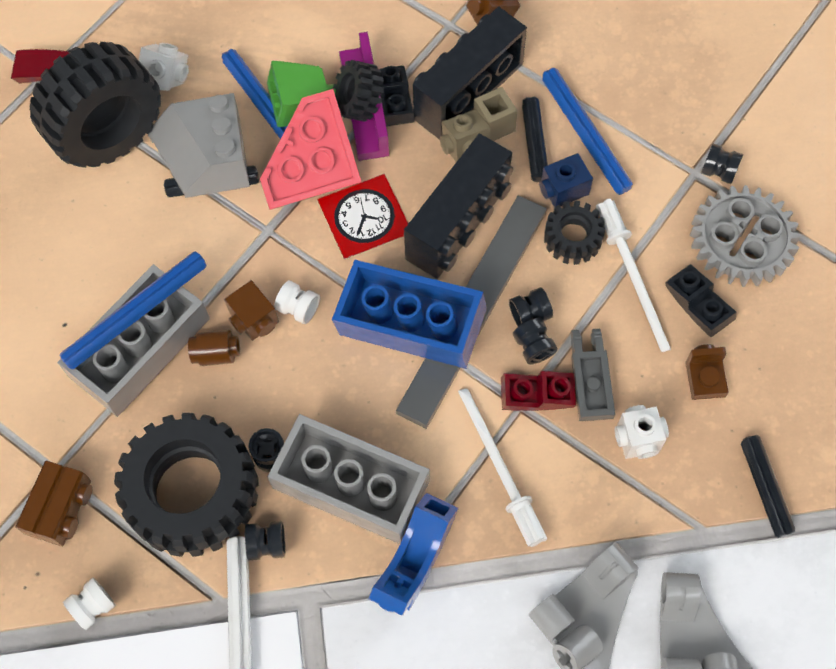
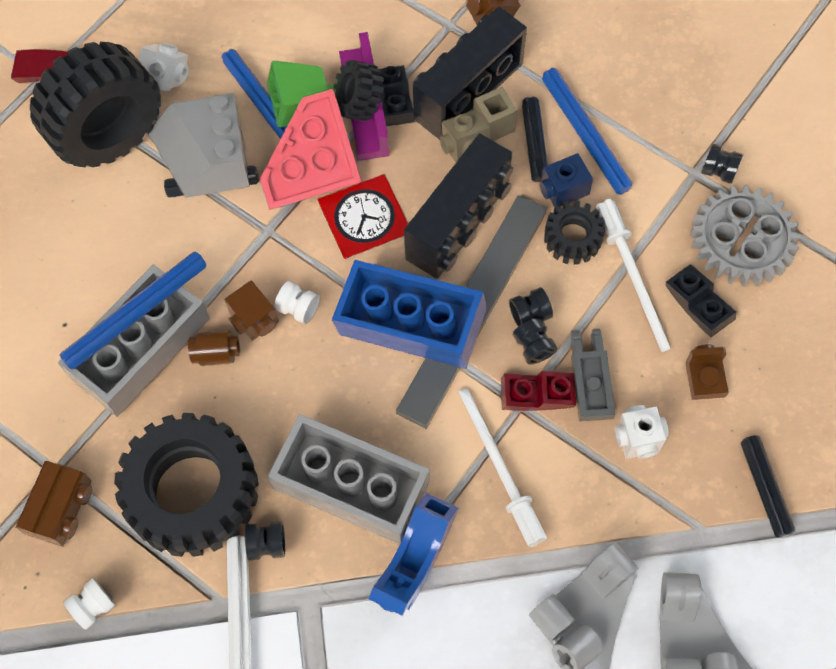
(265, 443): black wheel -> none

